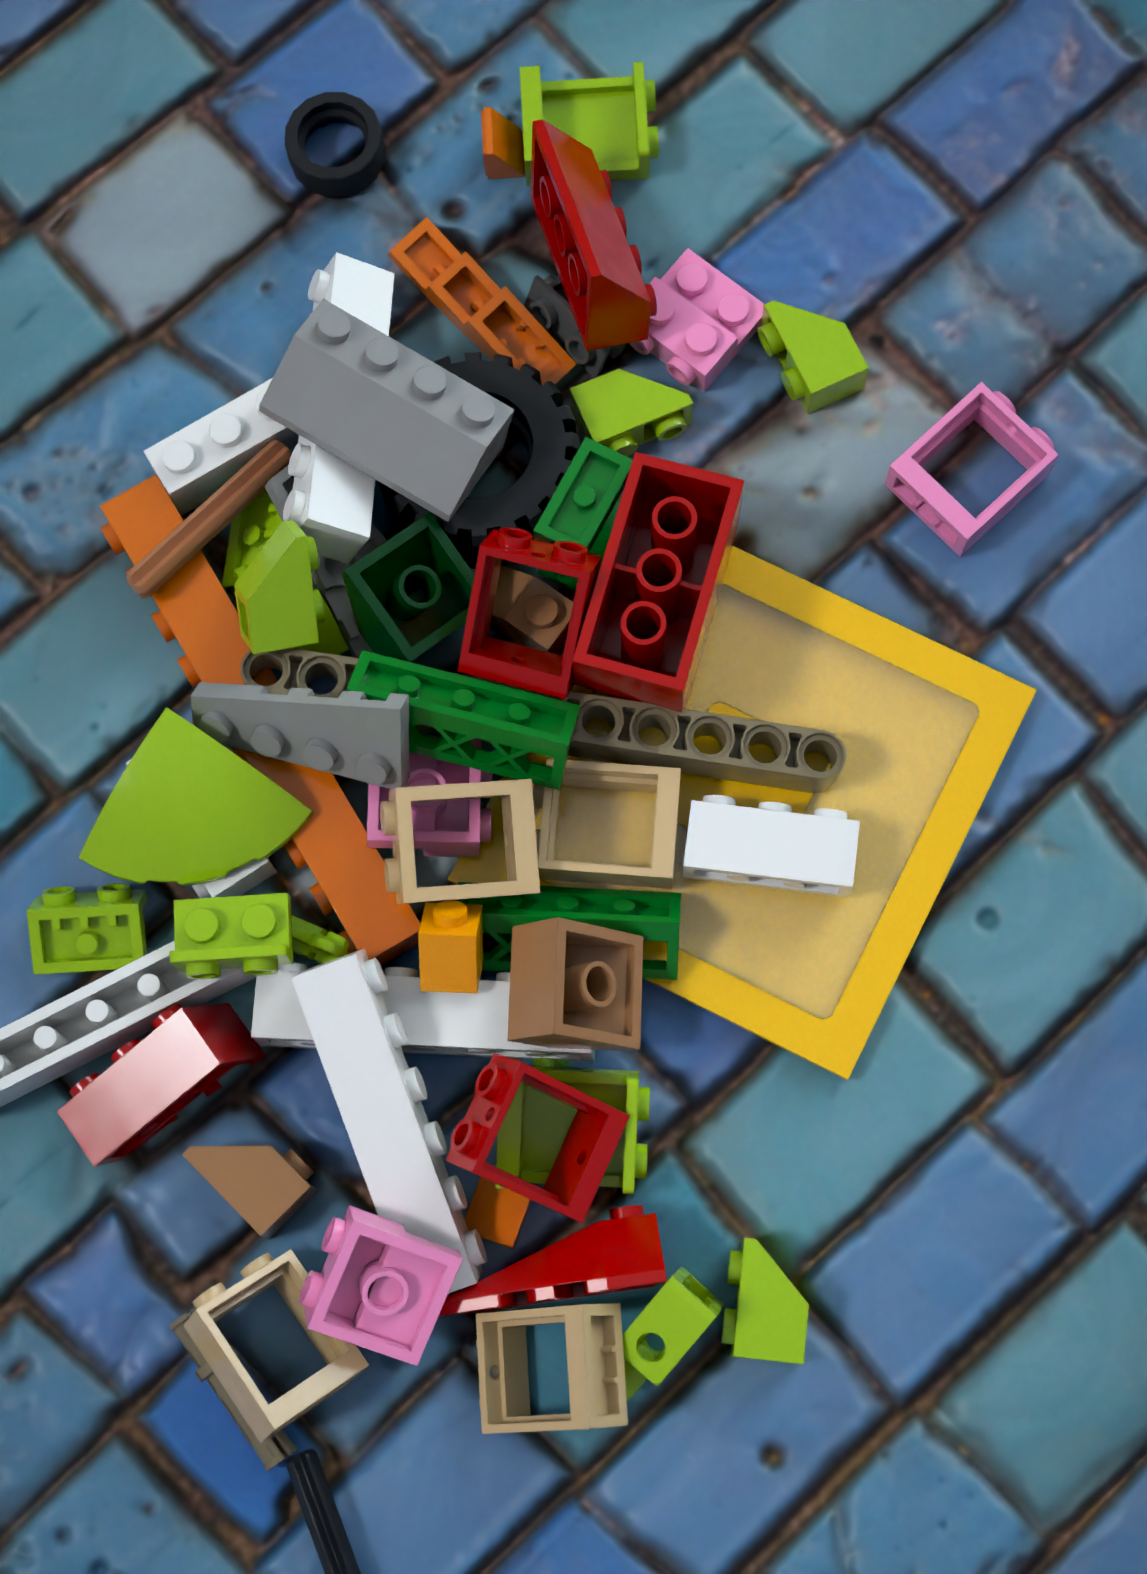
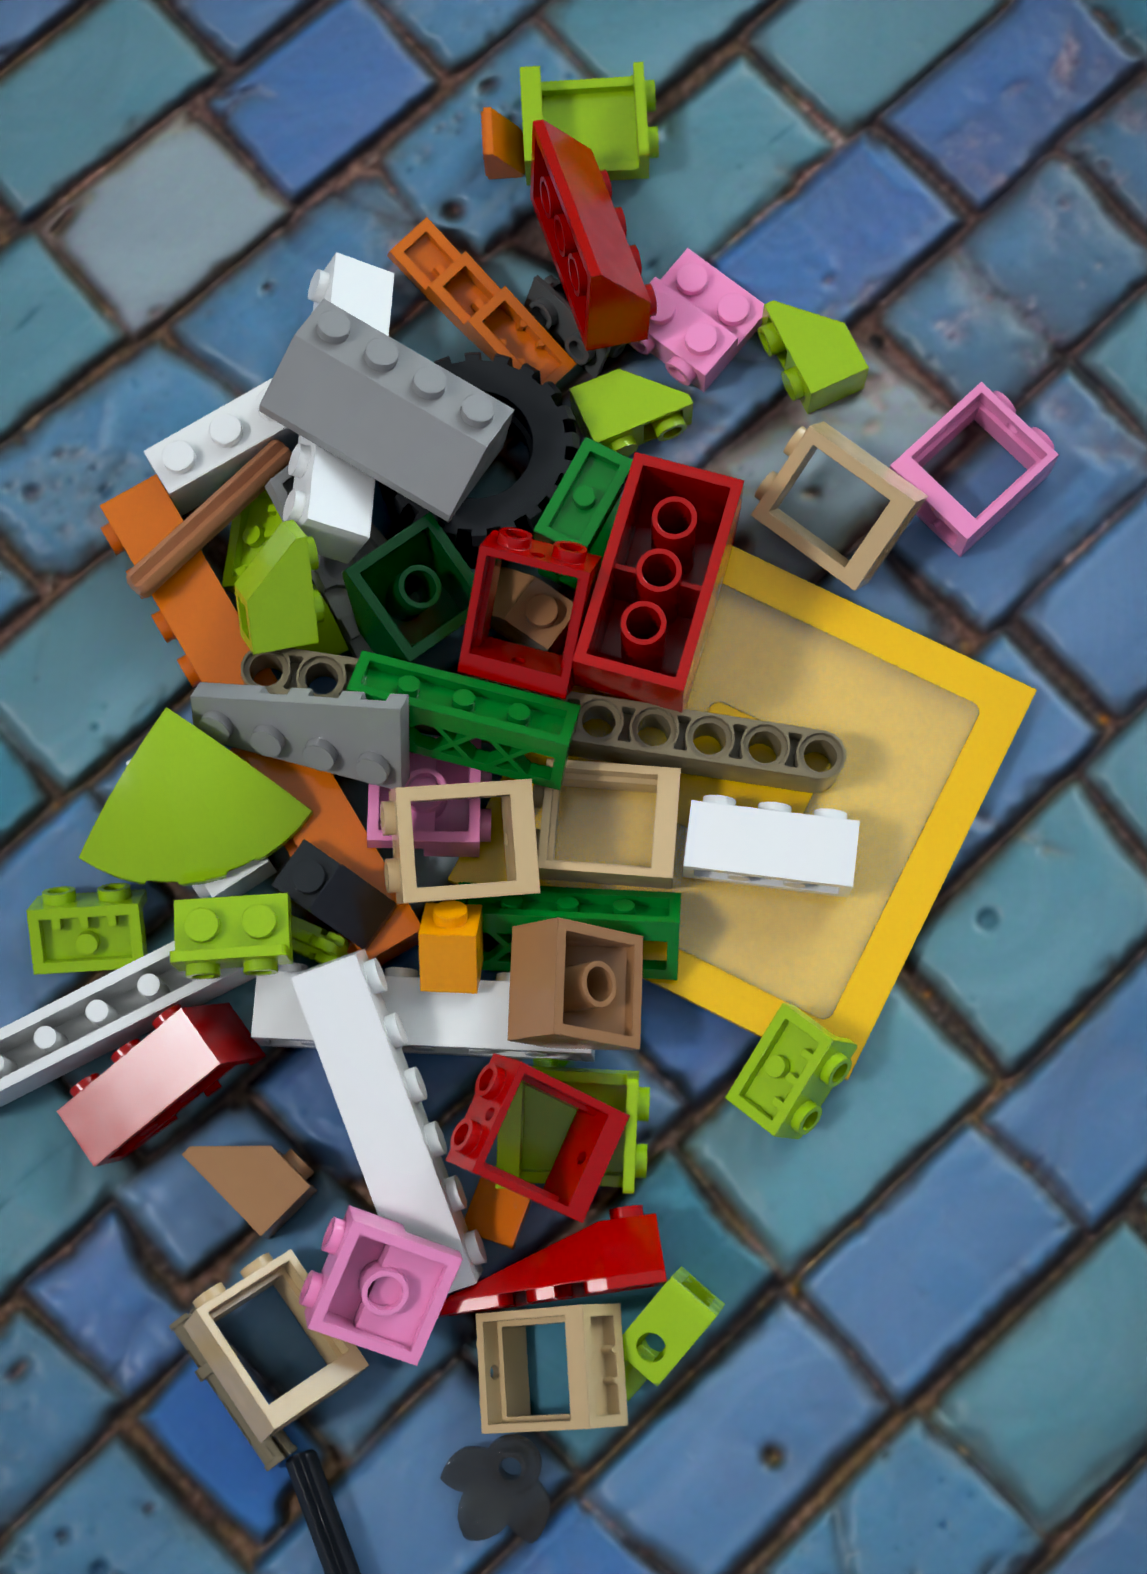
(328, 109): black tyre -> none
(335, 894): none -> black slope
(495, 1497): none -> clear smoke plate
(768, 1311): lime slope -> none
(791, 1074): none -> lime bracket
(903, 504): none -> tan window

